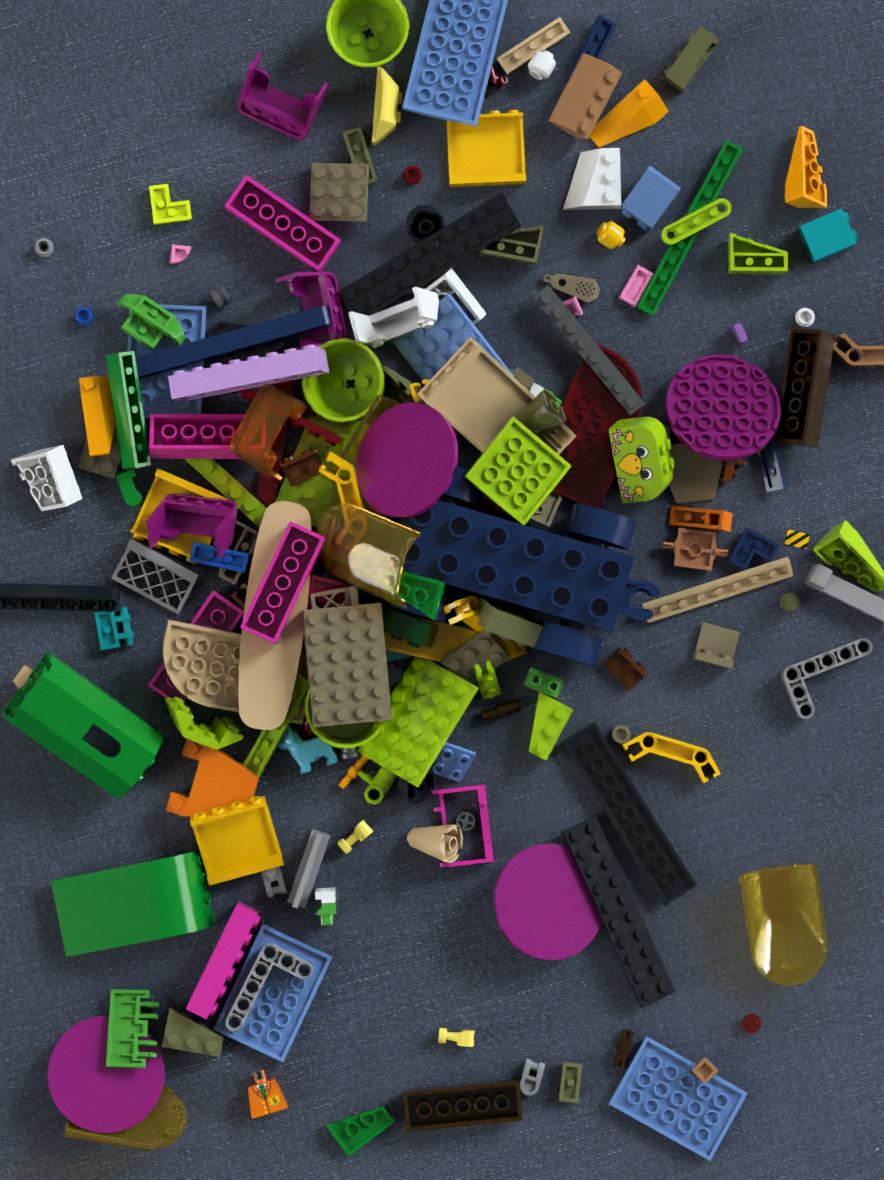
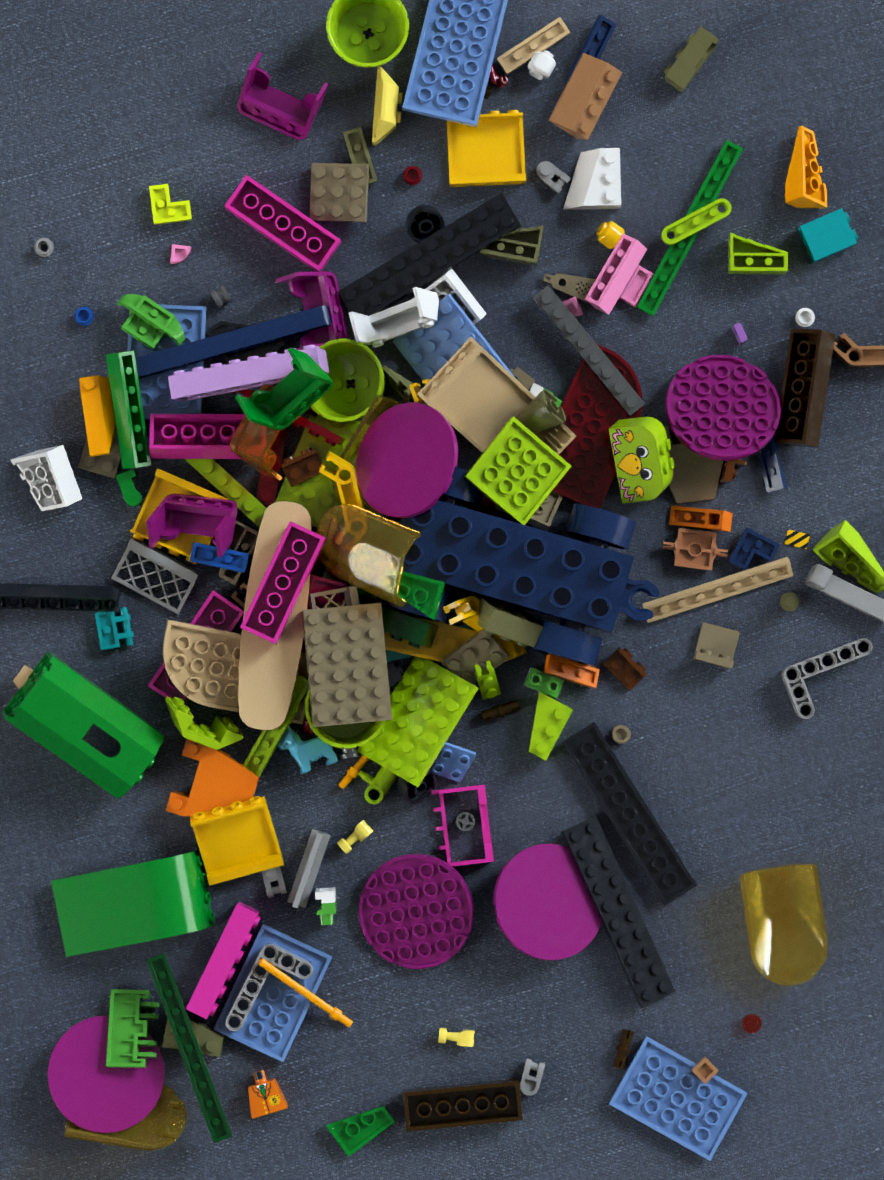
(189, 1048): none -> dark green plate
(290, 396): none -> green windscreen
(334, 1013): none -> light orange bar
(416, 911): none -> magenta tile
(437, 841): tan cone -> none
(546, 171): none -> light grey plate
(570, 1082): olive plate -> none
(571, 671): none -> orange plate
(615, 274): none -> bright pink brick
(633, 113): light orange wedge -> none
(650, 198): medium blue slope -> none
(674, 750): yellow piece -> none

